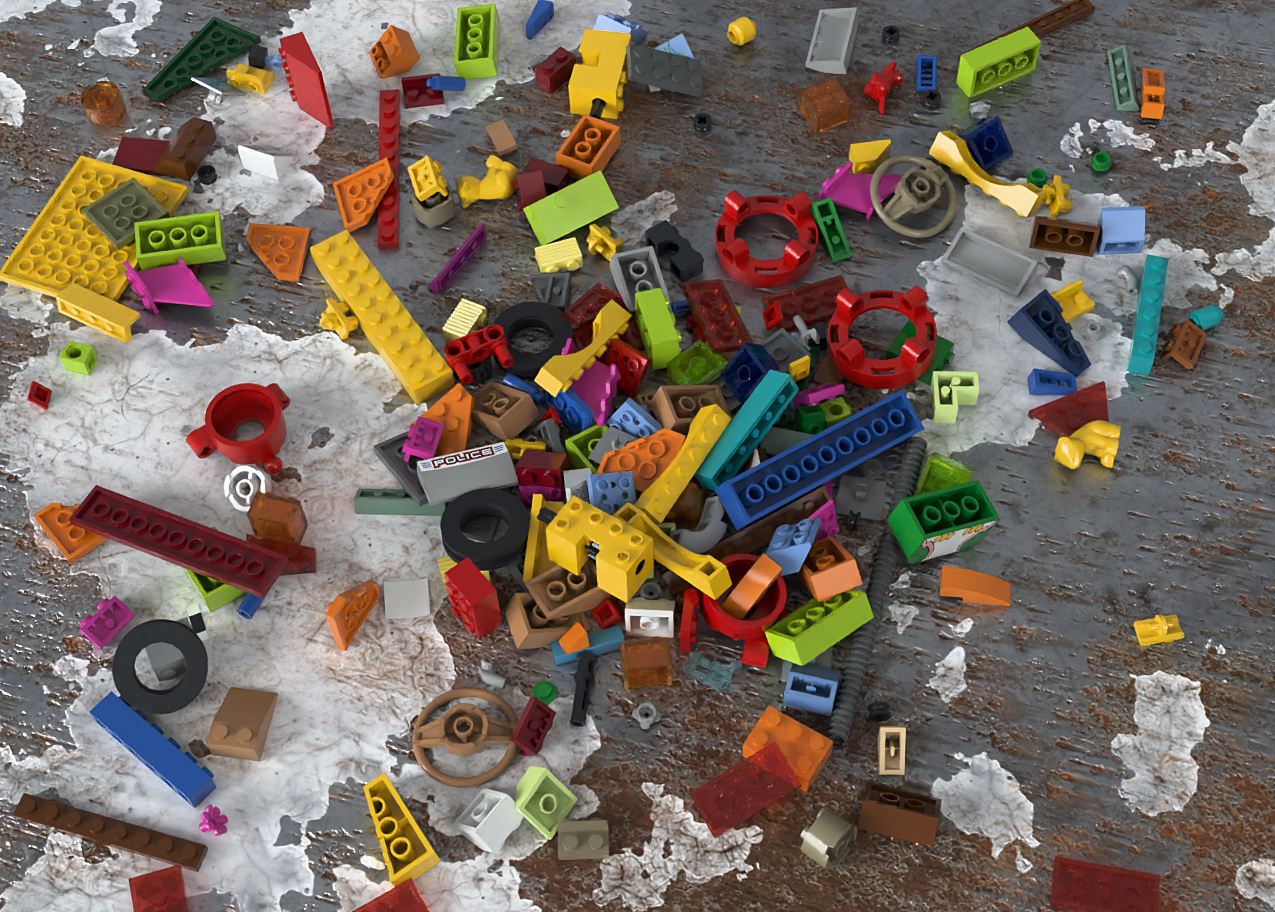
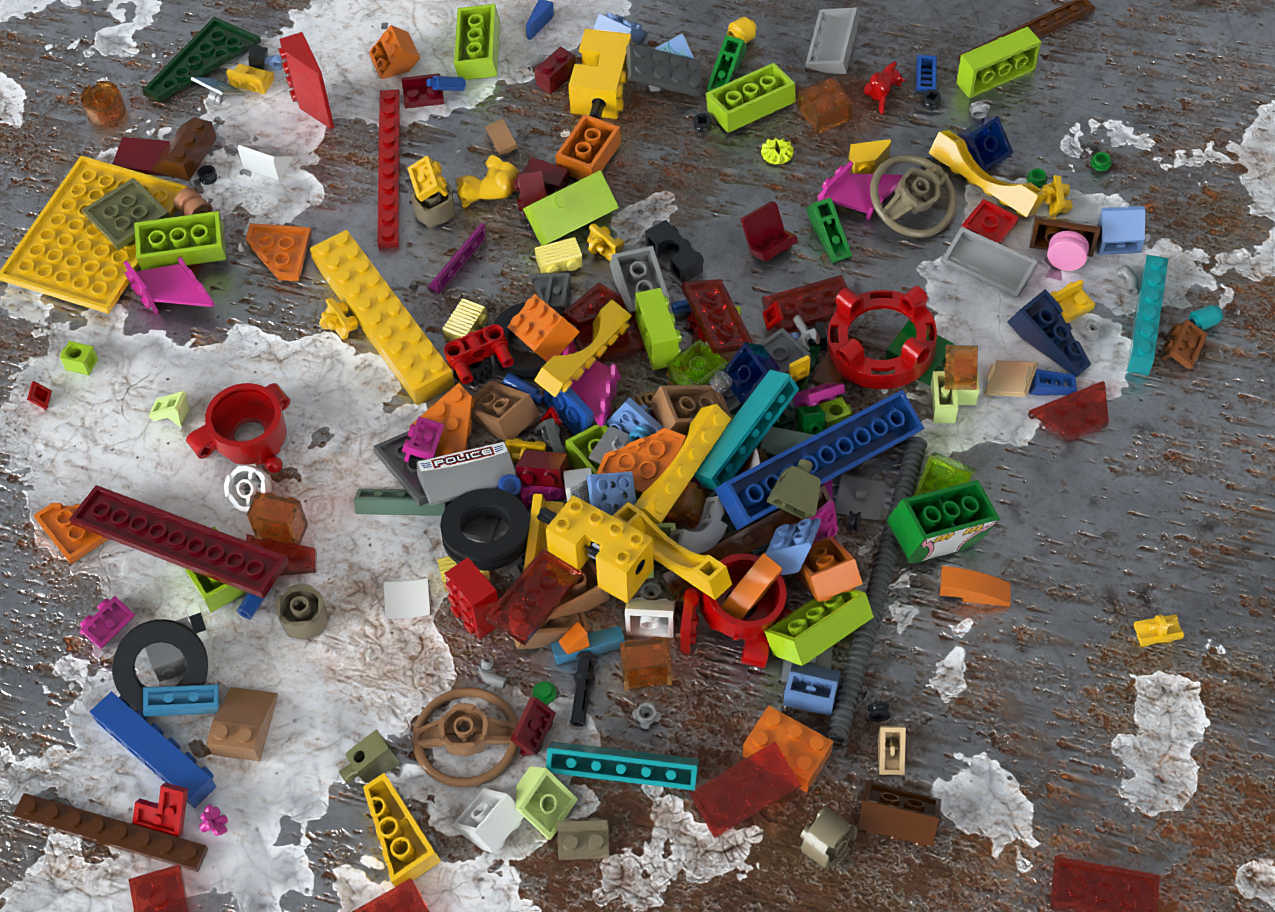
(97, 311): yellow panel -> none
(167, 814): none -> red plate
(172, 407): none -> yellowish green slope
(180, 700): none -> dark azure slope
(191, 202): none -> nougat wheel
(302, 611): none -> dark tan brick
(350, 611): orange plate -> none
(362, 192): orange plate -> none
(370, 759): none -> olive torso
(510, 484): none -> blue tile
(533, 596): none -> clear red plate
(542, 328): none -> orange brick
(609, 613): red slope -> none
(622, 765): none -> teal brick
(630, 364): red plate -> none
(638, 432): none -> dark azure bush
(716, 676): clear light blue piece -> none
(720, 382): none -> clear bush
(727, 62): none -> green slope
(734, 253): red piece -> none
(751, 97): none -> lime brick
(766, 232): none -> dark red bracket
(770, 155): none -> neon yellow gear
(797, 491): none -> olive torso
(890, 39): black bush -> none
(961, 367): none -> clear orange brick
(991, 221): none -> red plate
(1010, 378): none -> tan piece
(1068, 250): none -> bright pink head
(1094, 438): yellow animal -> none
(1123, 79): sand green slope -> none
(1152, 93): orange slope -> none

